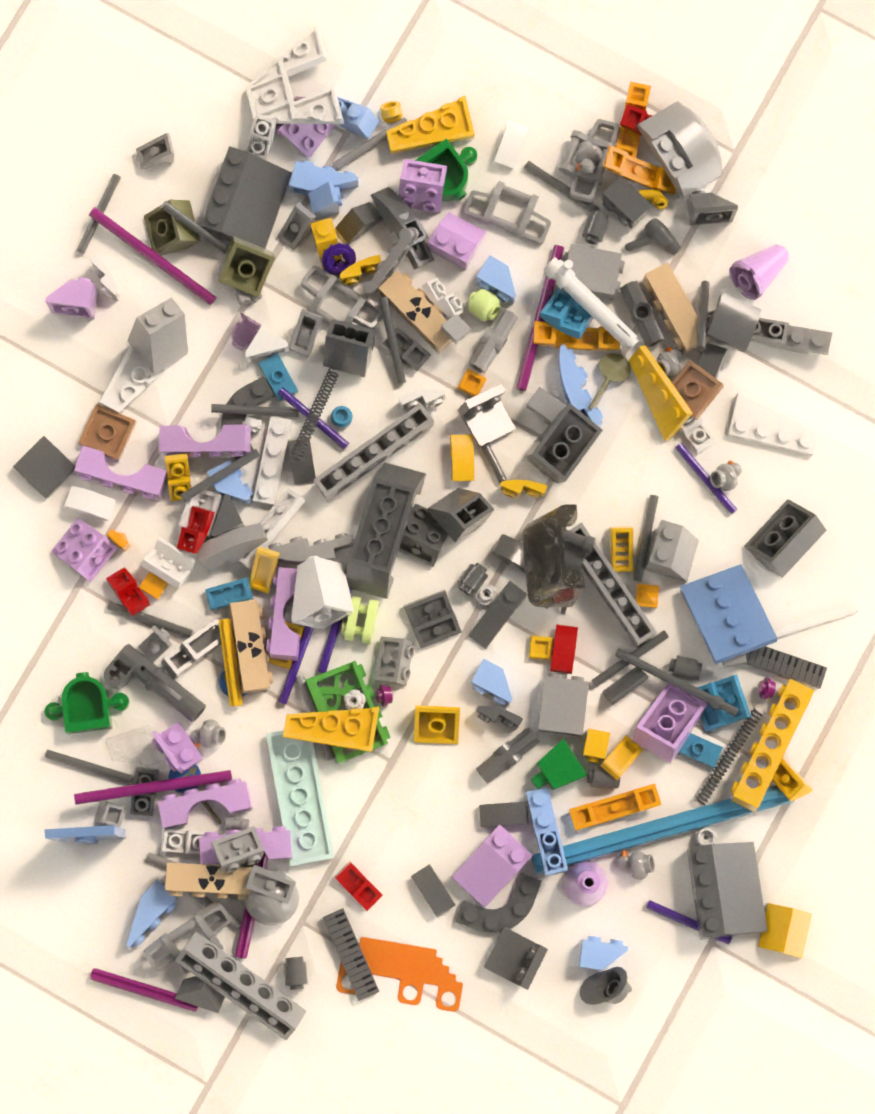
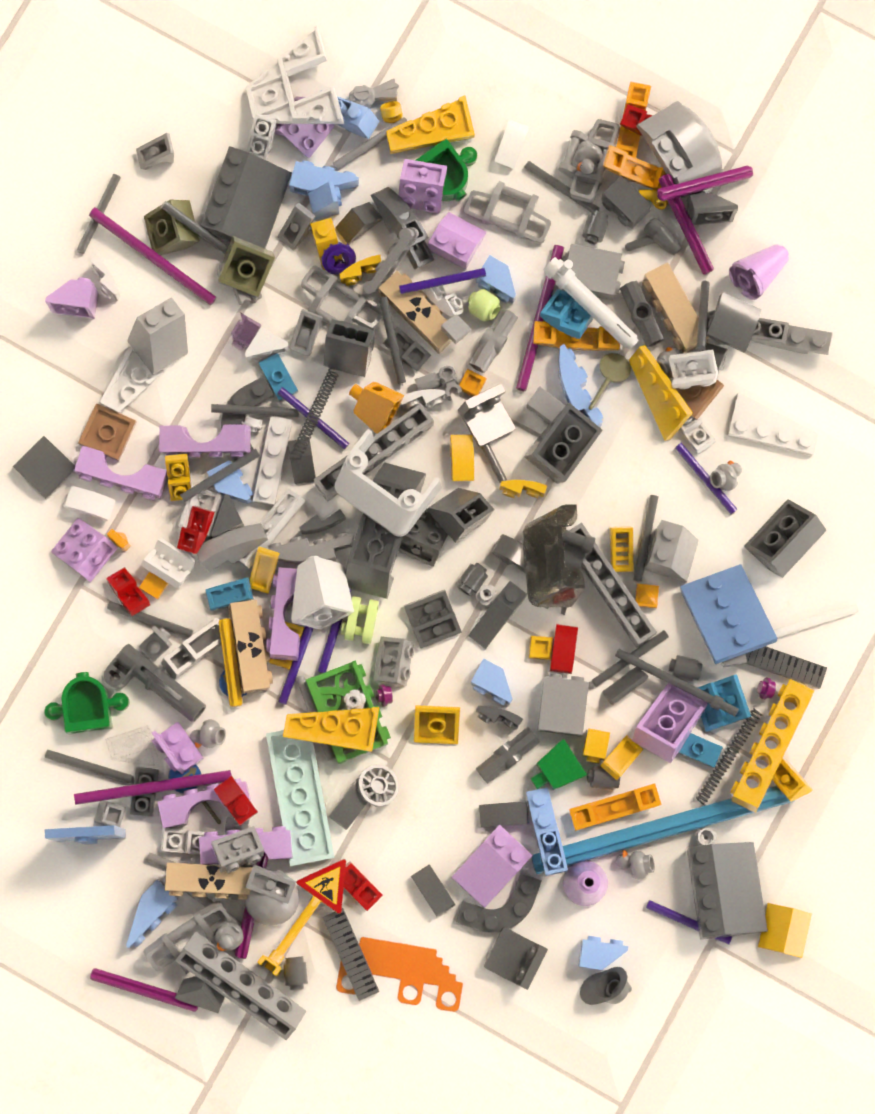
(229, 936): none -> light grey animal
(235, 800): none -> red slope
(315, 524): none -> dark grey slope
(326, 887): none -> piece
(341, 416): dark azure plate -> none
(349, 806): none -> dark grey slope
(367, 96): none -> light grey piece
(376, 405): none -> light orange torso
(378, 785): none -> wheel
(391, 513): none -> white windscreen
(444, 280): none -> dark purple bar
(445, 377): none -> light grey bar
(688, 228): none -> magenta axle
(693, 369): none -> white bracket
(704, 183): none -> magenta axle

